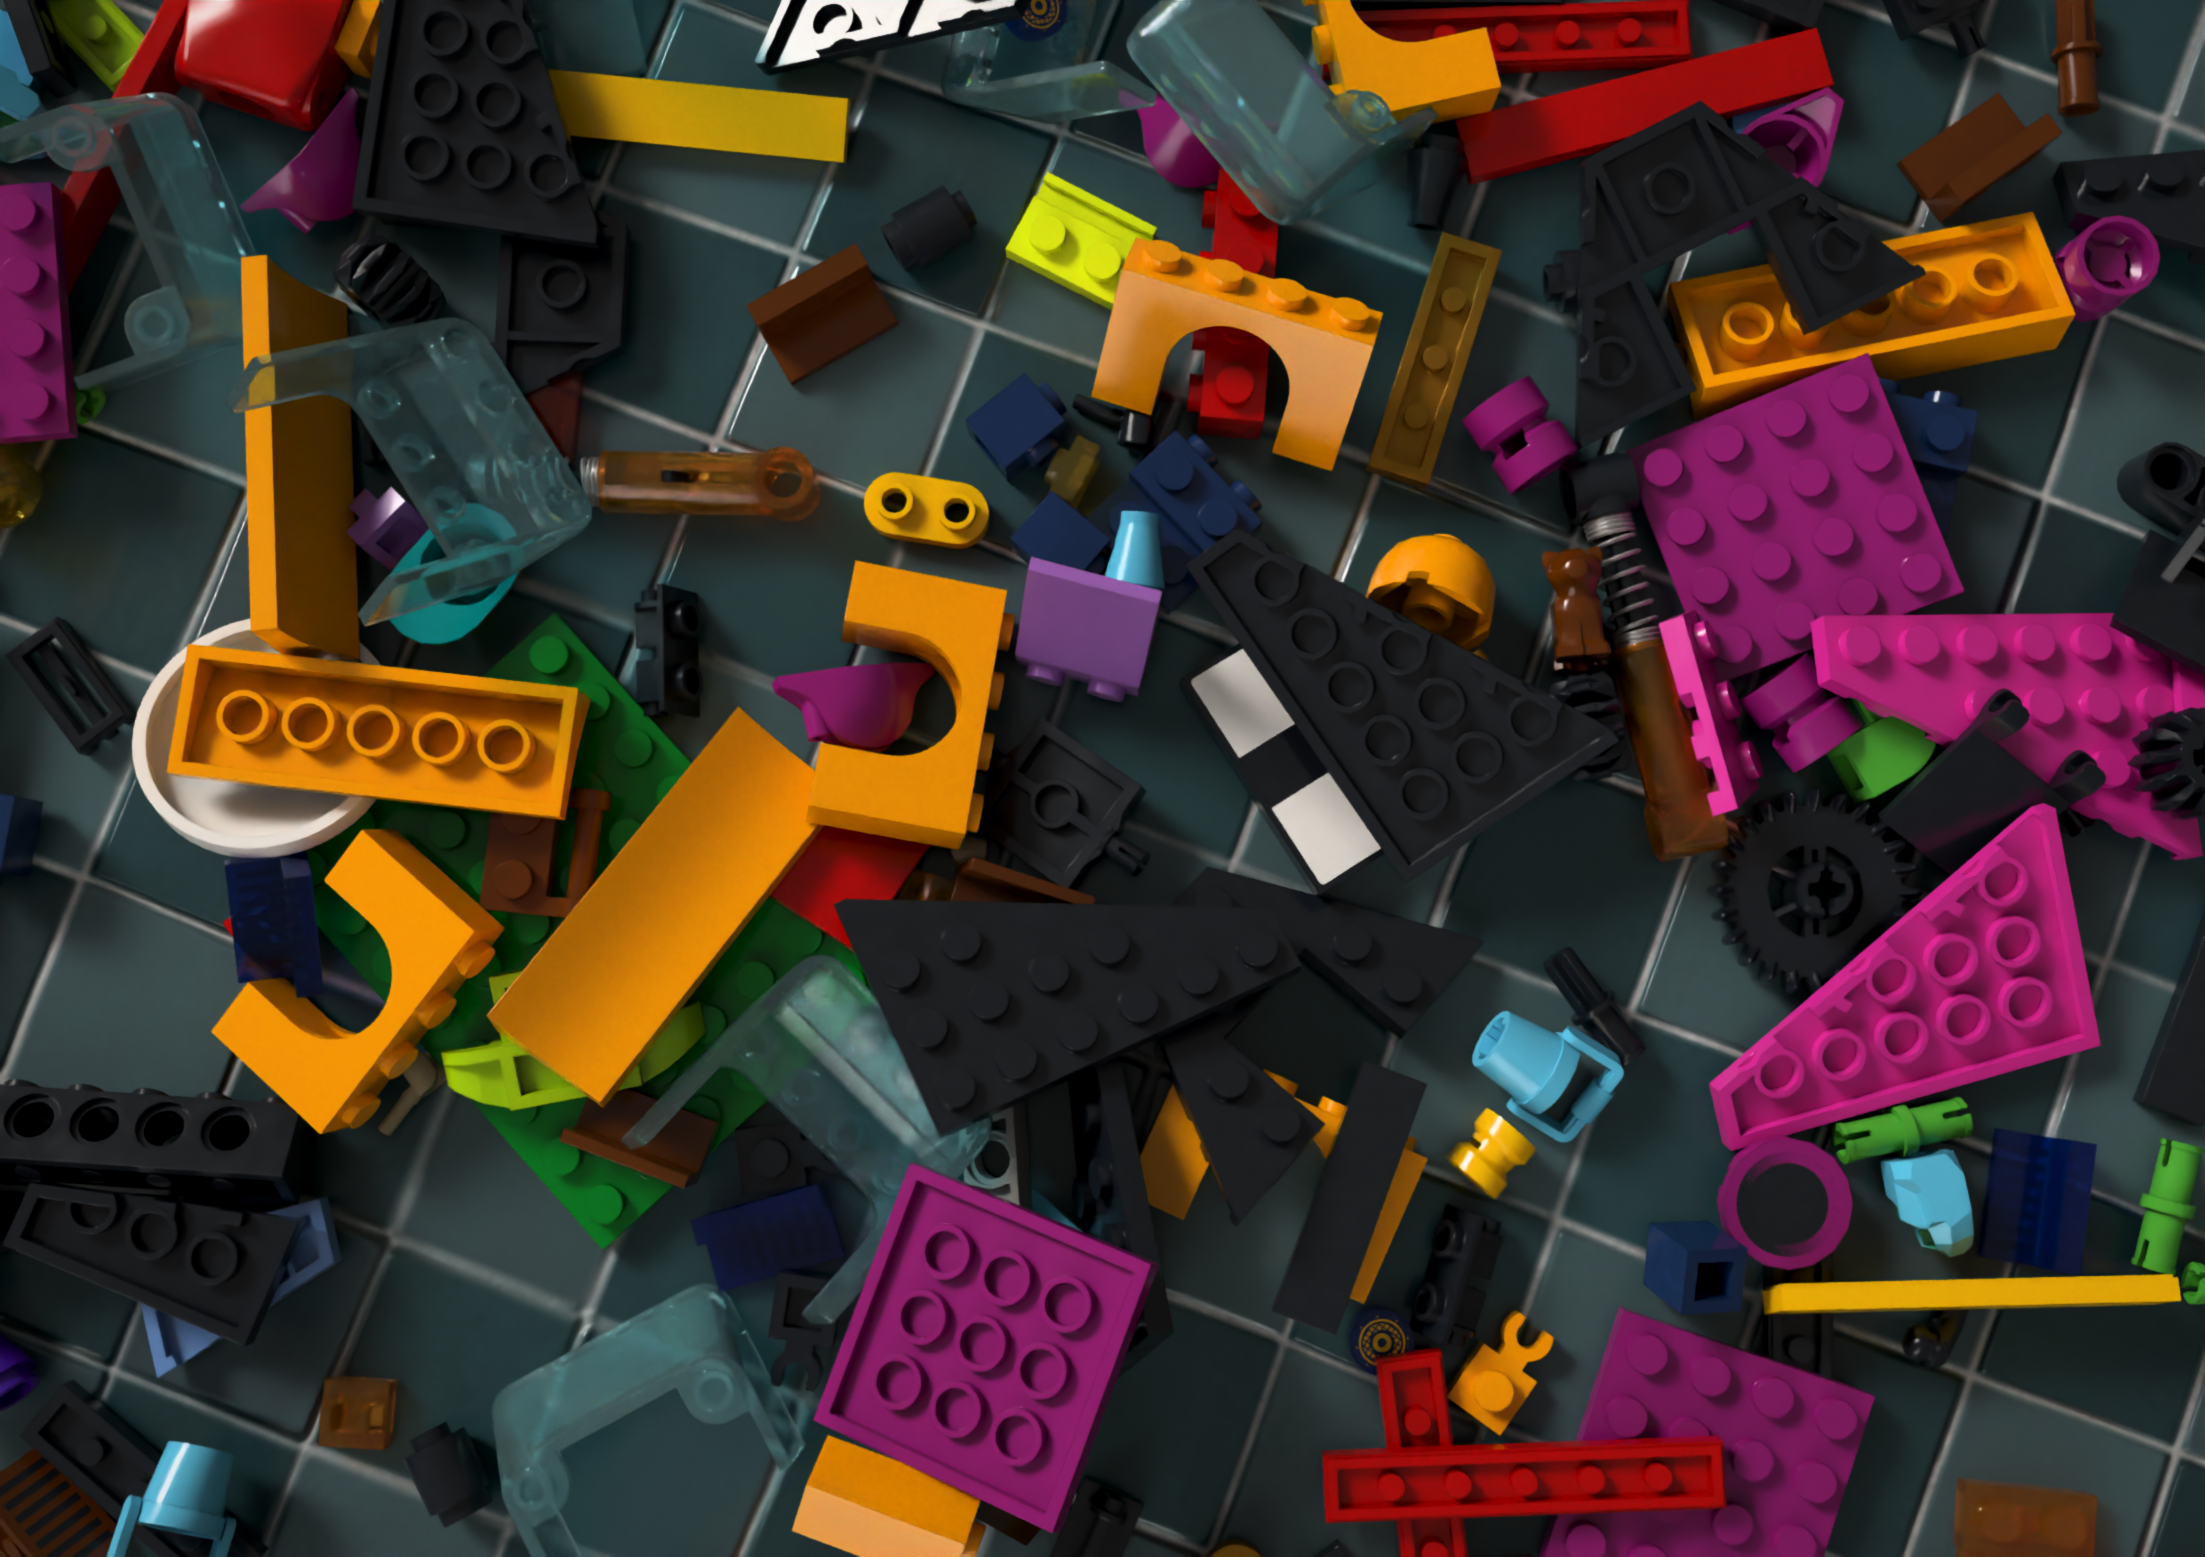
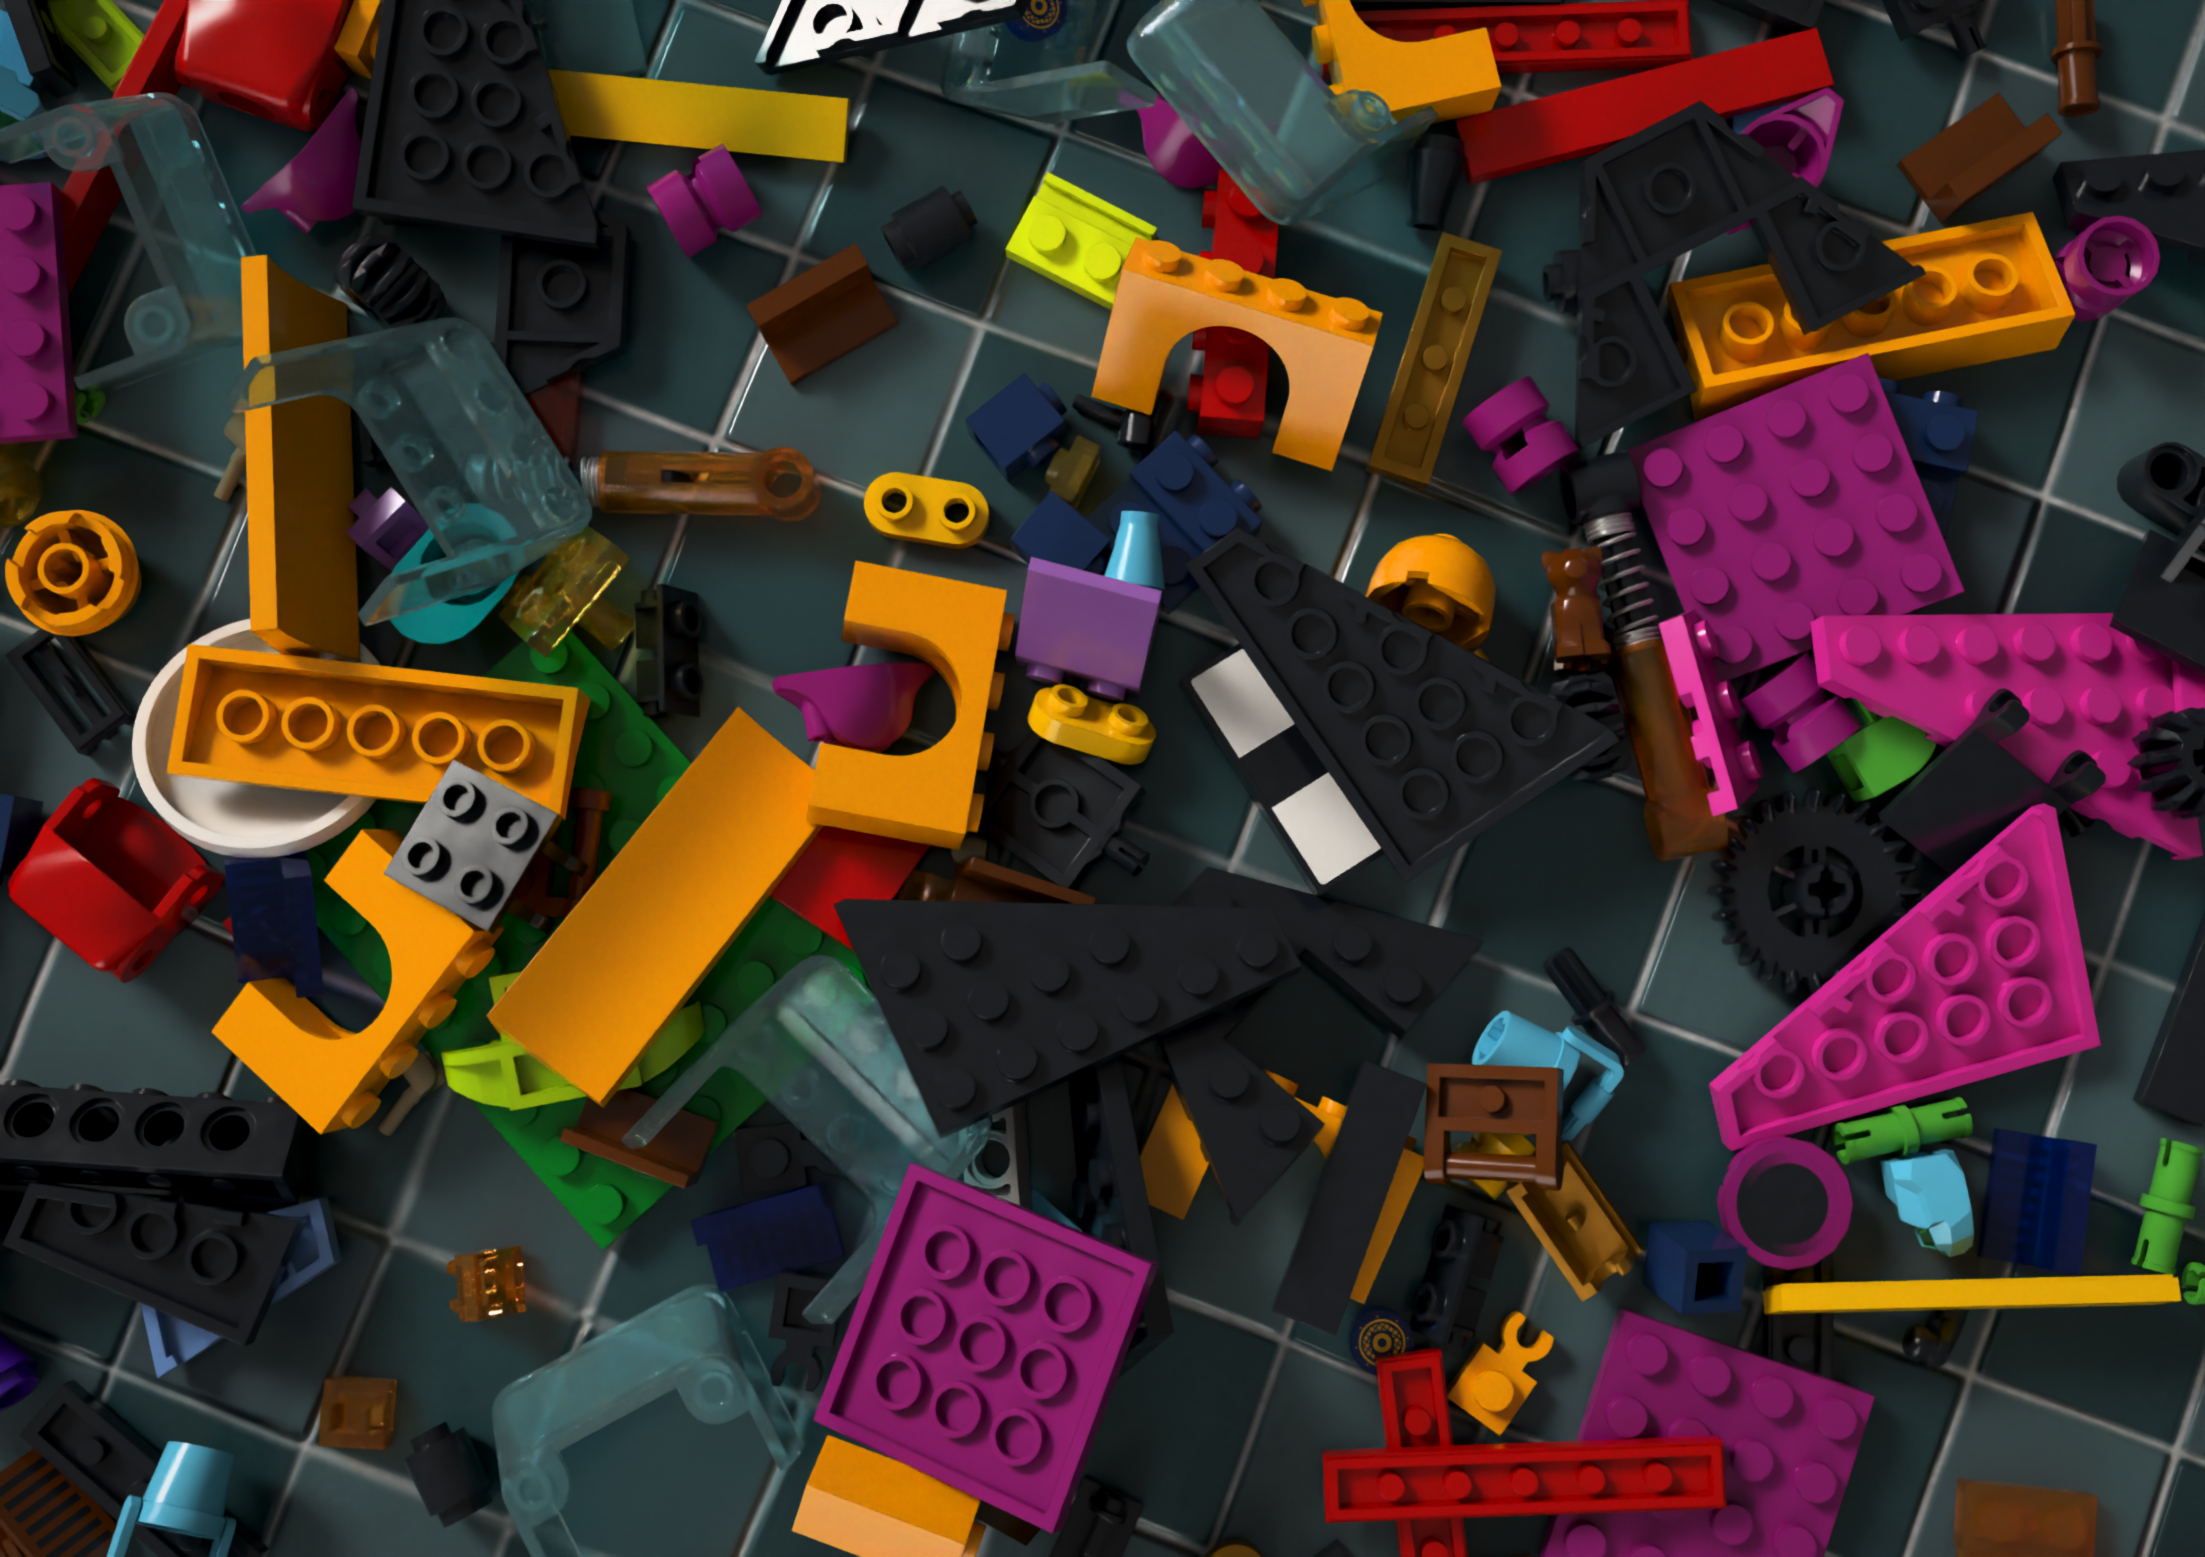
(74, 573): none -> light orange cone
(112, 880): none -> red piece
(235, 432): none -> dark tan hand
(477, 847): none -> plate
(488, 1283): none -> clear orange tile
(568, 592): none -> clear yellow plate
(705, 200): none -> magenta wheel
(1091, 725): none -> yellow plate
(1494, 1102): none -> reddish brown plate
(1578, 1226): none -> pearl gold hinge

